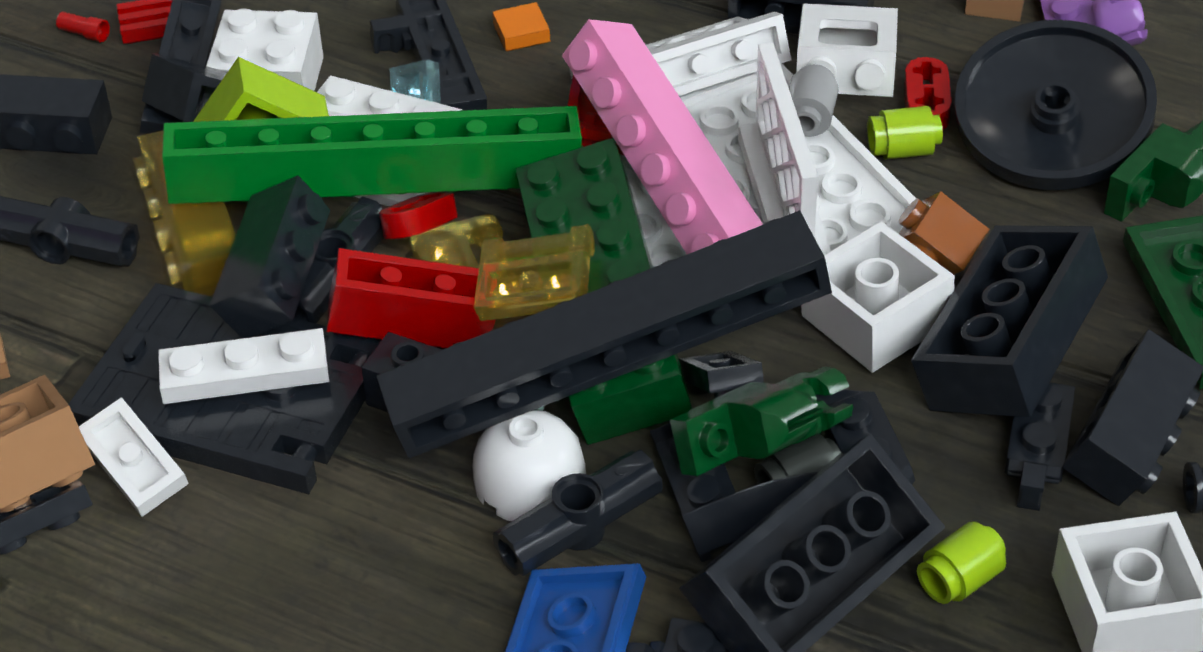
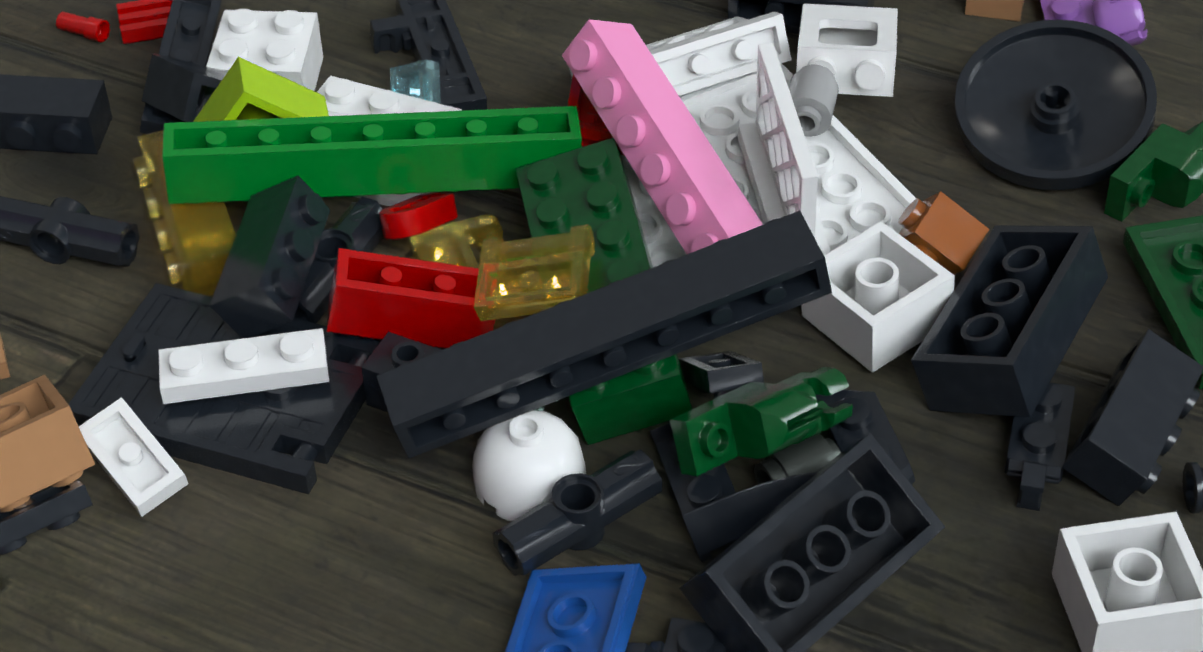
(521, 26): orange tile -> none
(904, 132): lime brick -> none
(934, 94): red beam -> none
(962, 563): lime brick -> none

